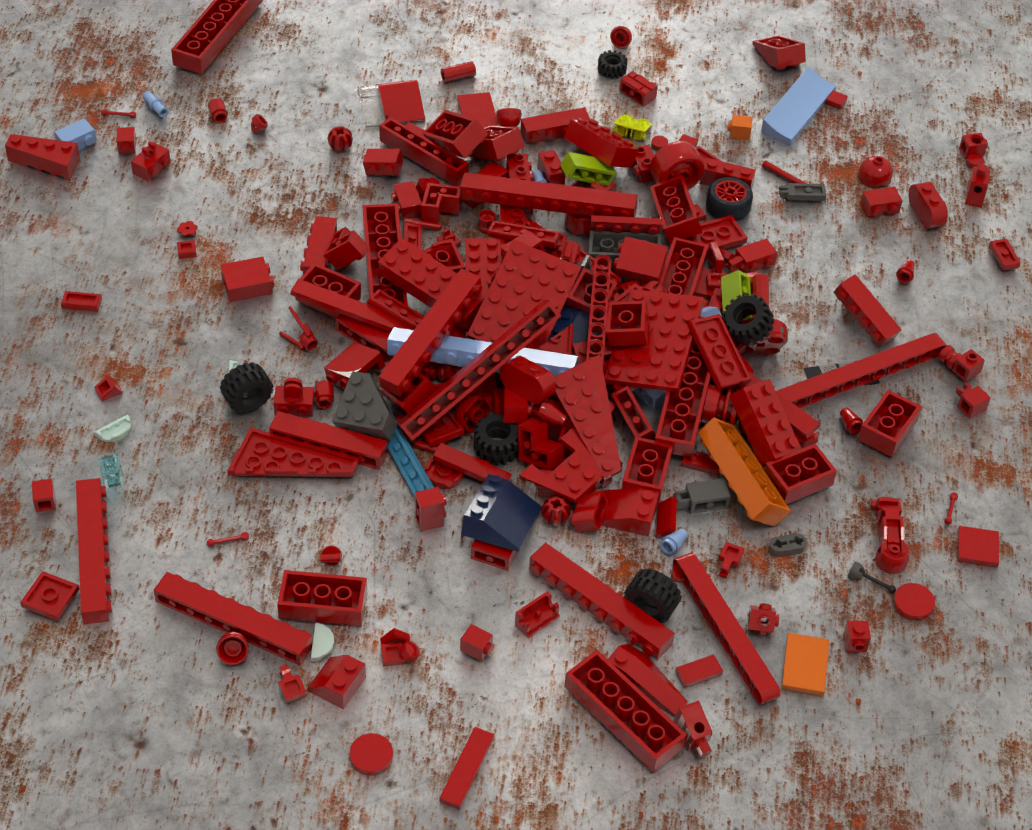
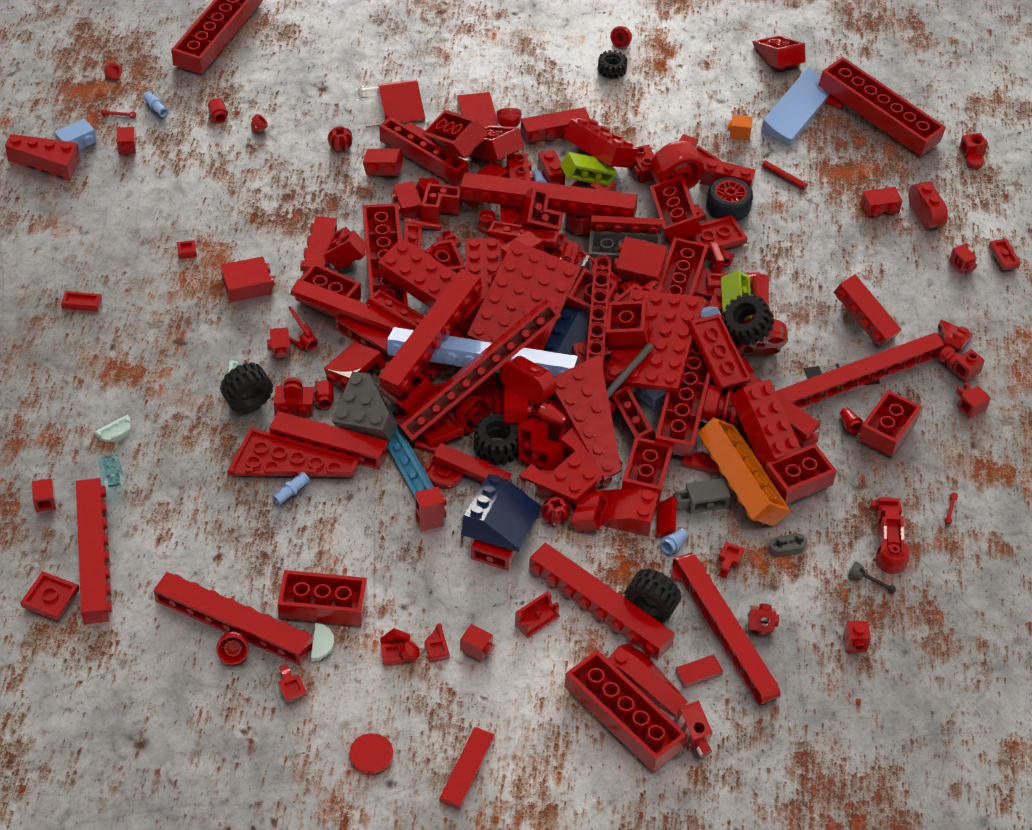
(108, 388): red slope -> none
(112, 71): none -> red tile
(150, 161): red brick -> none
(187, 228): red plant -> none
(244, 536): red hinge -> none
(279, 342): none -> red brick
(290, 488): none -> light blue pin
(331, 555): red plate -> none
(338, 680): red slope -> none
(436, 645): none -> red tile
(446, 371): red wheel -> none
(458, 71): red axle -> none
(536, 213): none -> red brick
(560, 342): red tile -> none
(627, 122): neon yellow hinge -> none
(629, 369): none -> dark grey bar
(638, 88): red brick -> none
(658, 142): red tile -> none
(753, 257): red hinge -> none
(802, 191): dark grey hinge -> none
(805, 664): orange tile -> none
(875, 172): red cylinder -> none
(881, 106): none -> red brick
(906, 272): red cone -> none
(914, 601): red tile -> none
(954, 335): none -> red wing
(963, 259): none -> red brick
(978, 178): red torso -> none
(978, 546): red tile -> none

